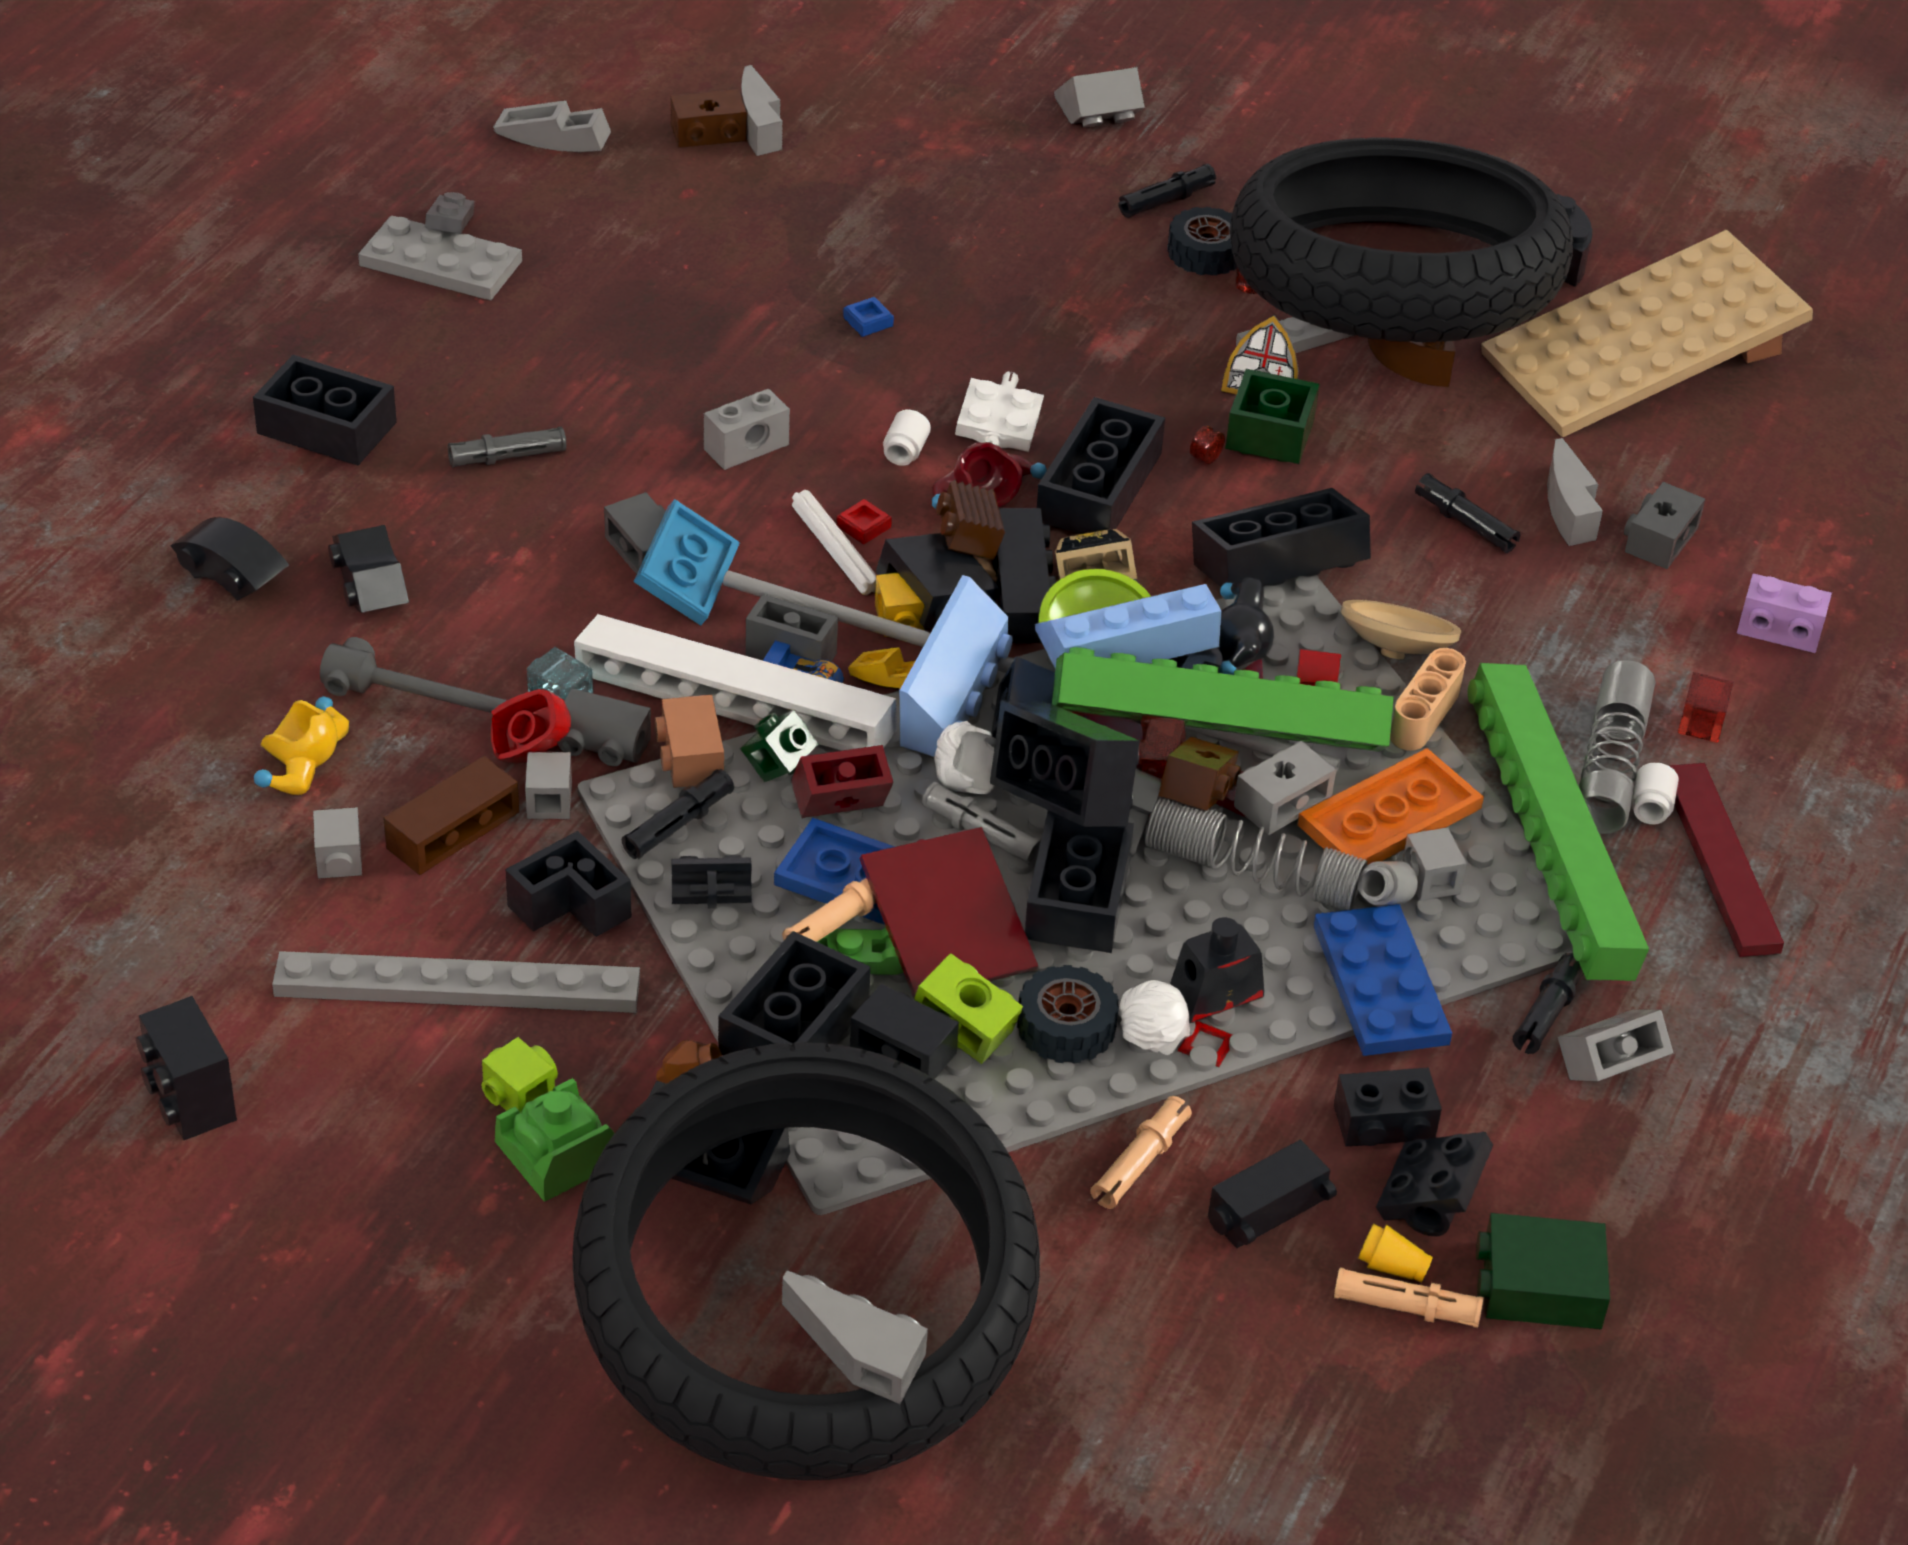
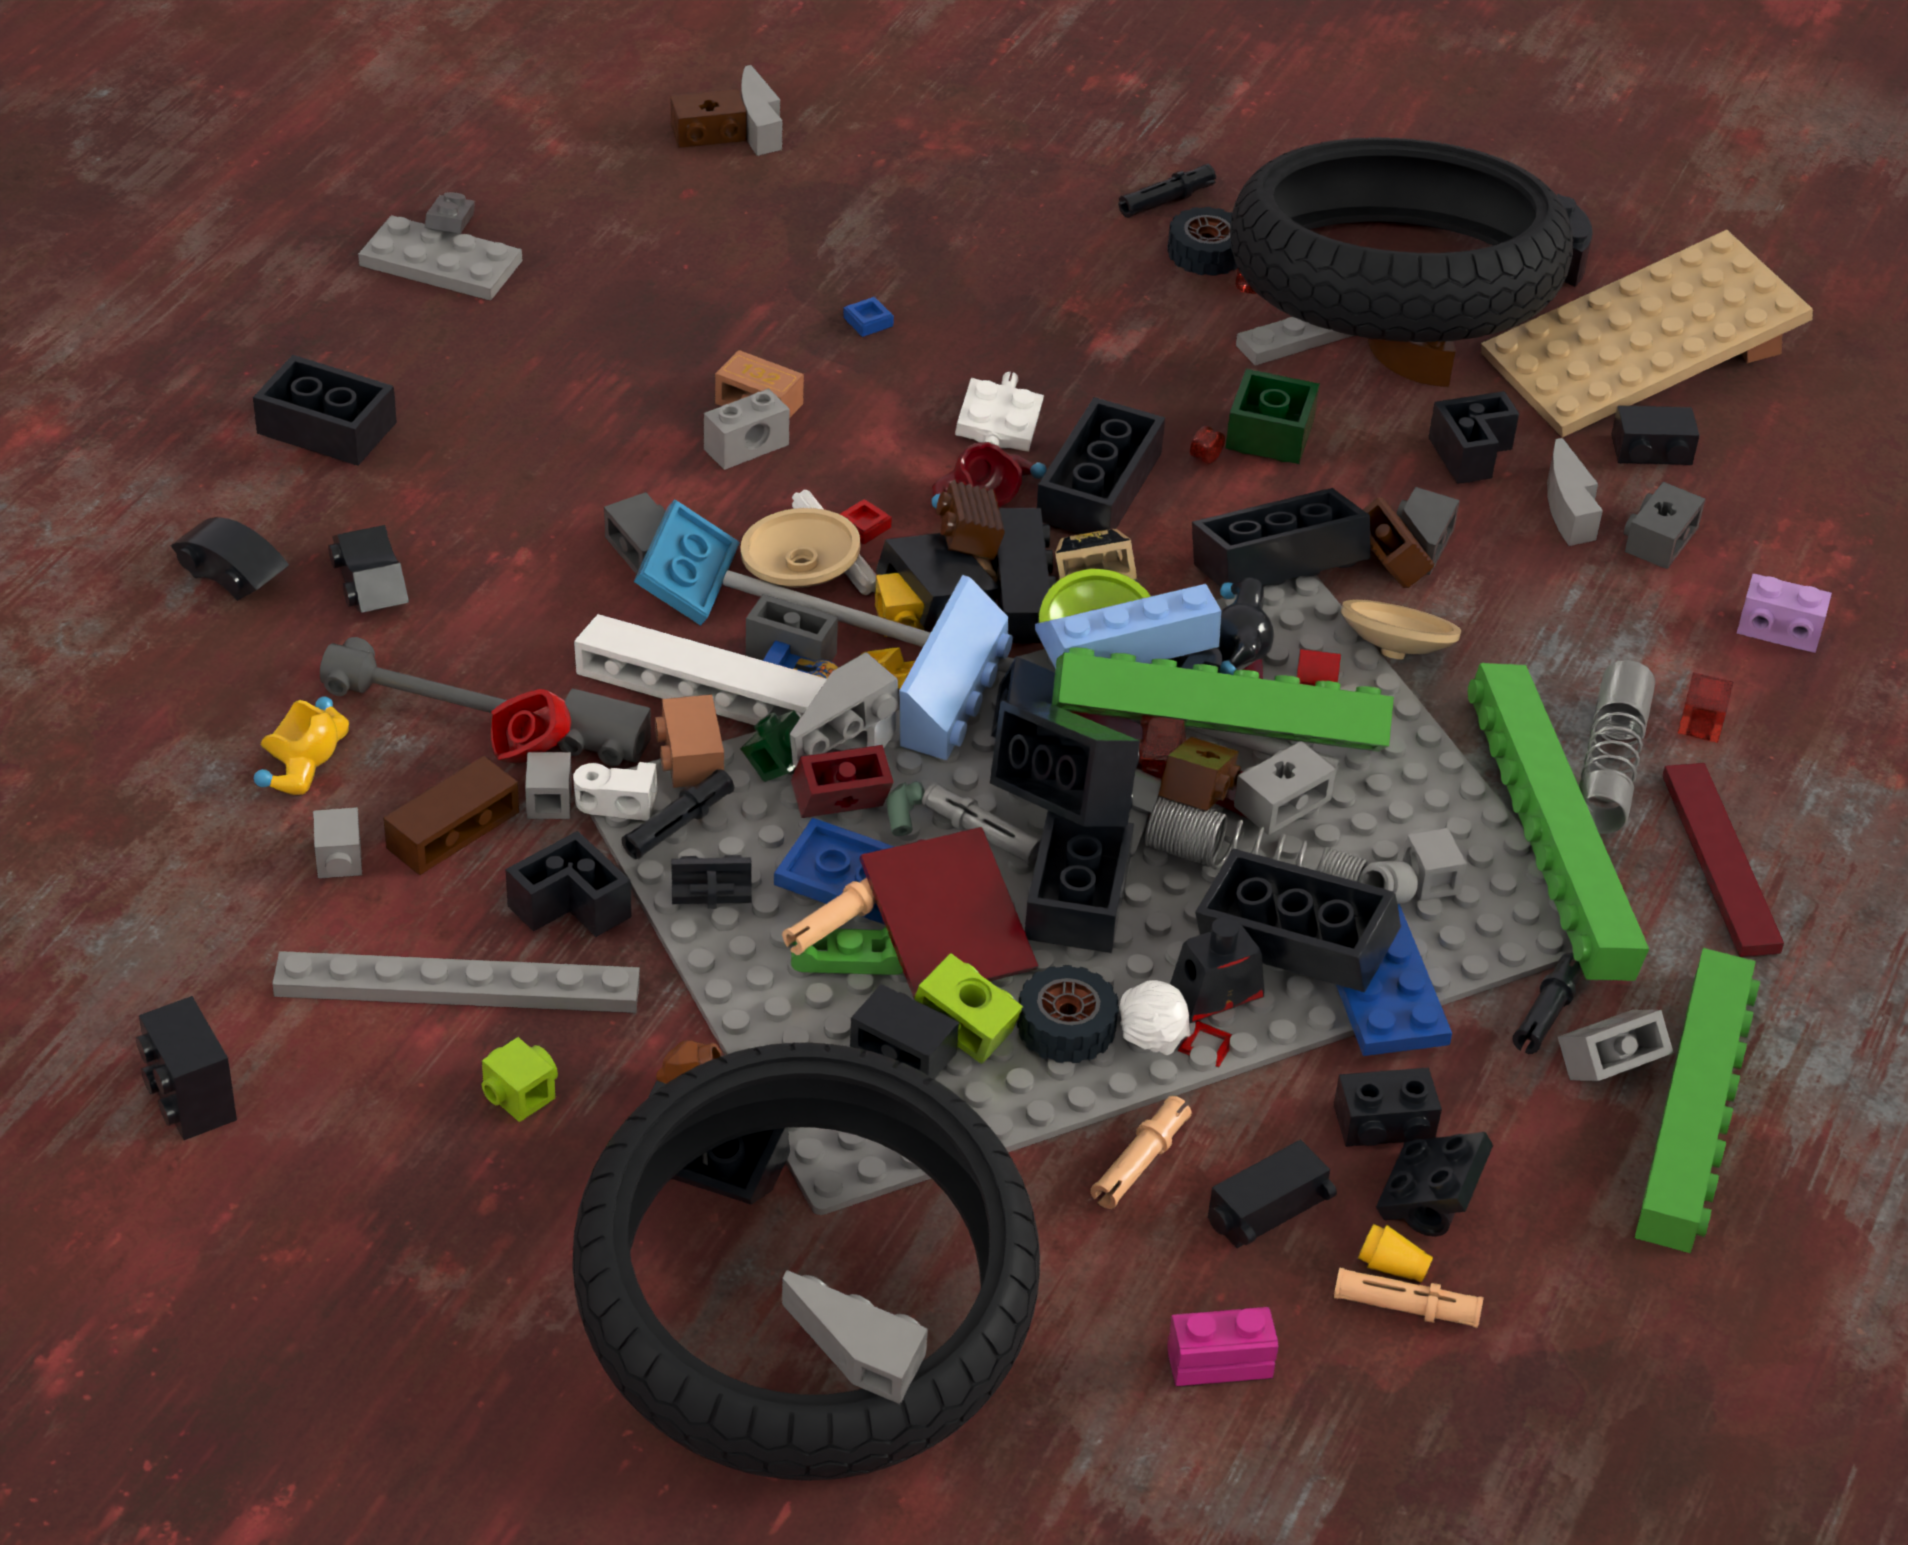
(490, 448): dark grey pin -> none
(553, 1140): bright green brick -> none
(555, 127): light grey slope -> none
(559, 674): clear light blue brick -> none
(616, 791): none -> white leg
(749, 374): none -> nougat brick
(795, 998): black brick -> none
(800, 547): none -> tan dish
(845, 706): none -> light grey slope
(899, 804): none -> sand green arm
(906, 437): white brick -> none
(964, 759): white hair -> none
(1101, 96): light grey slope -> none
(1222, 1346): none -> dark pink brick
(1263, 349): shield -> none
(1305, 918): none -> black brick
(1381, 810): orange plate -> none
(1396, 544): none -> reddish brown brick
(1427, 699): light nougat beam -> none
(1429, 519): none -> dark grey slope
(1455, 505): black pin -> none
(1471, 433): none -> black brick
(1544, 1270): dark green brick -> none
(1654, 793): white brick -> none
(1655, 435): none -> black brick
(1696, 1102): none -> bright green brick

